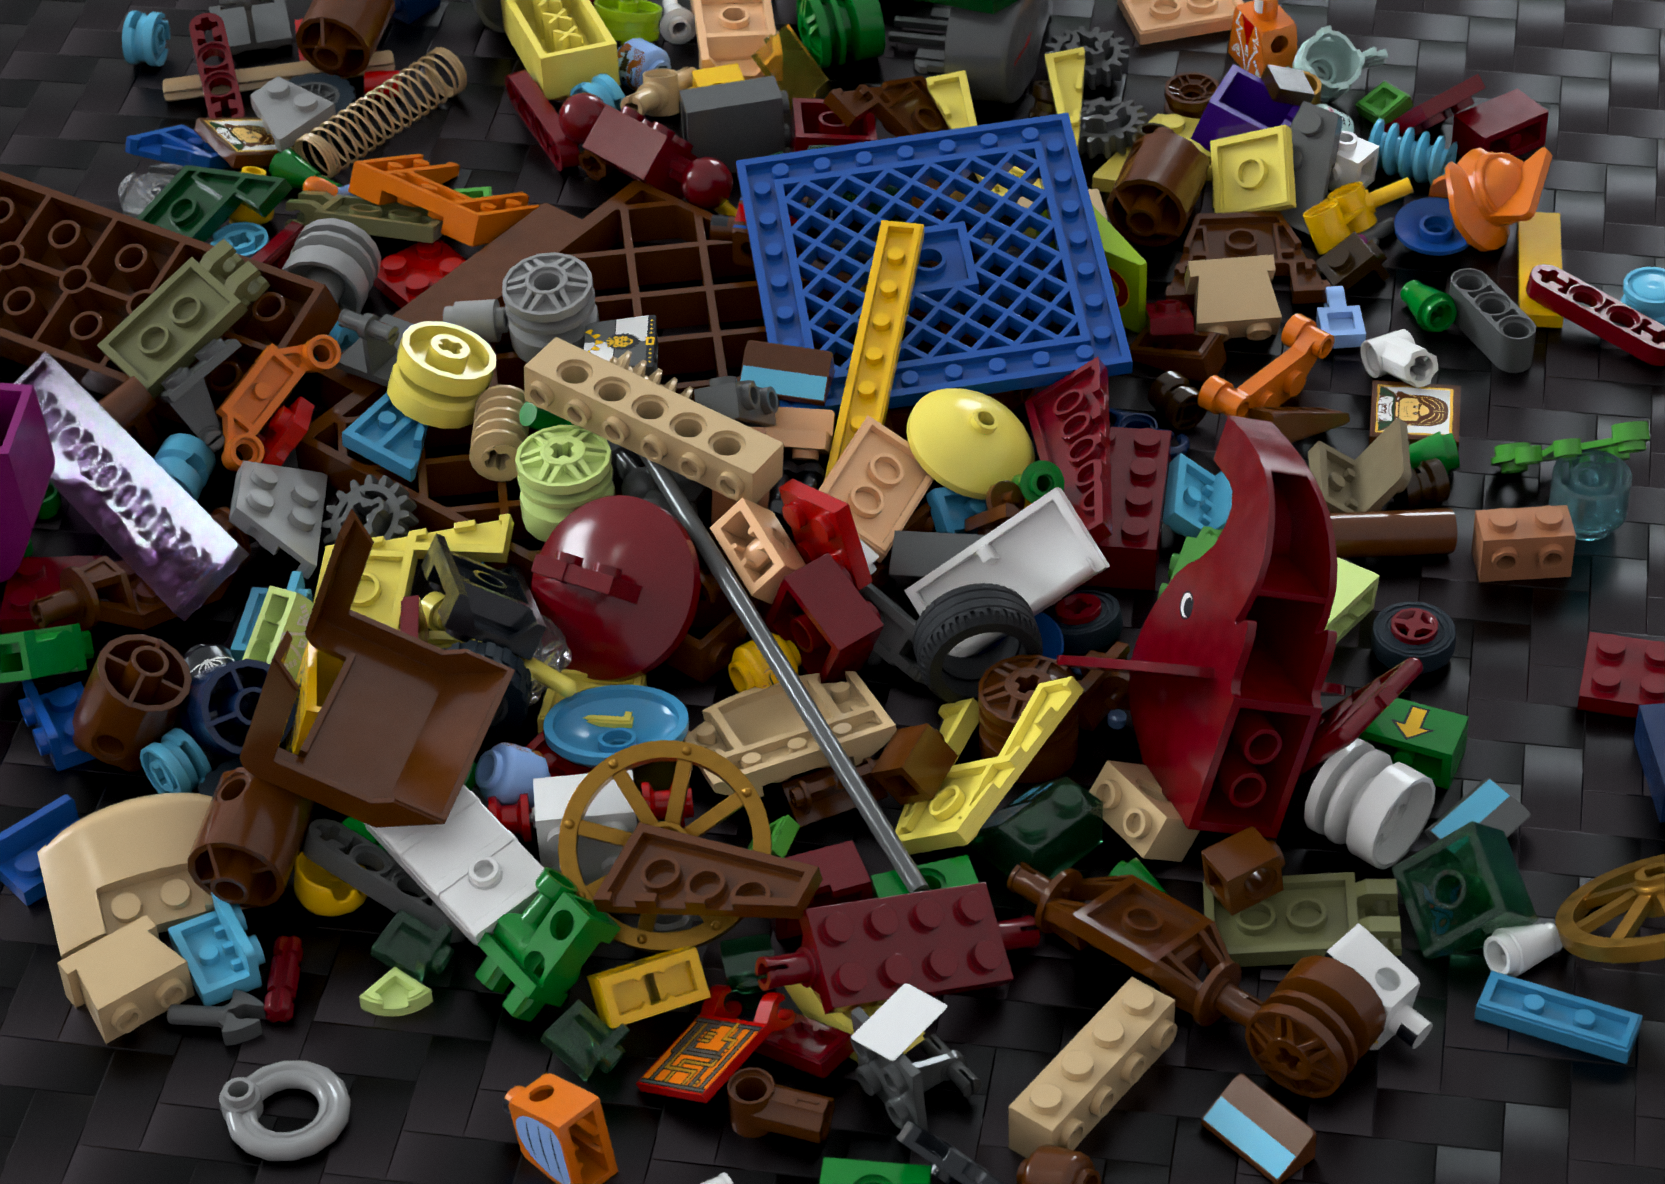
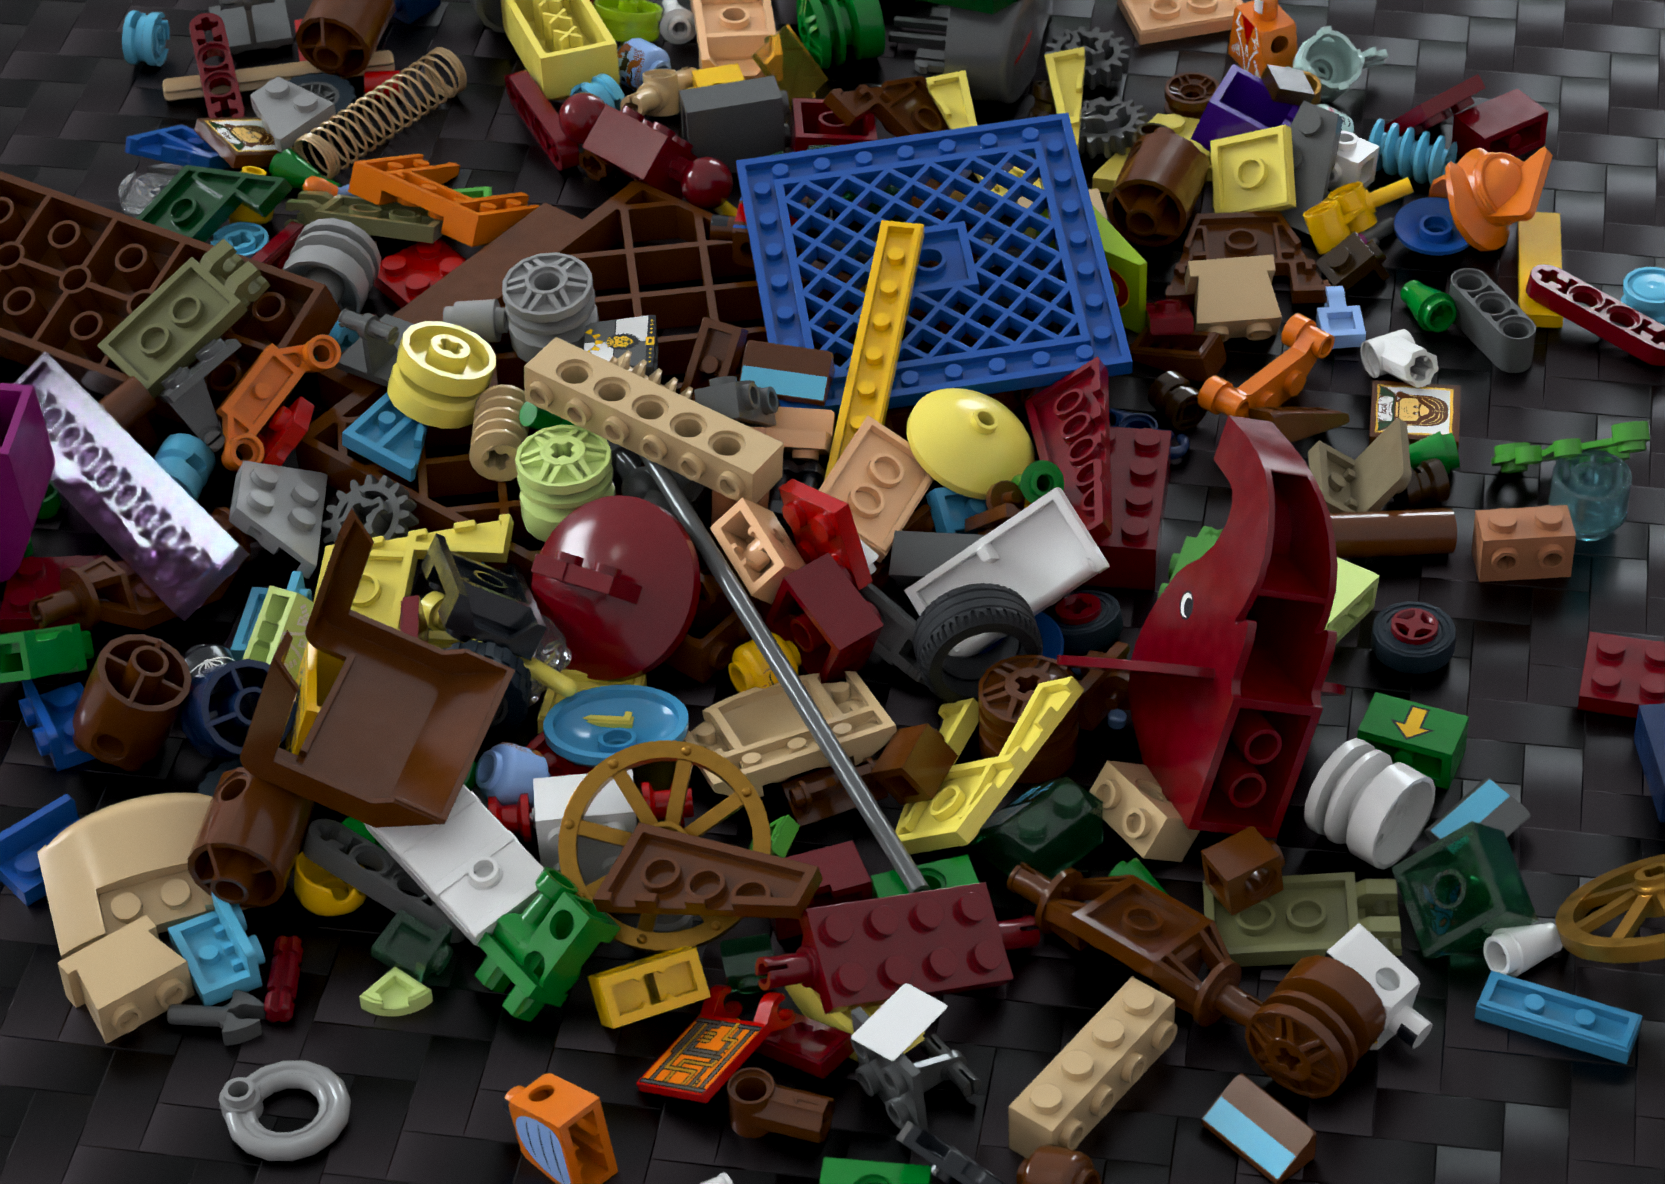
(175, 763): medium azure wheel -> none
(585, 1041): clear green bracket -> none
(714, 354): none -> reddish brown slope
(1195, 498): medium azure bracket -> none
(1353, 715): dark red bar -> none
(1384, 103): bright green tile -> none

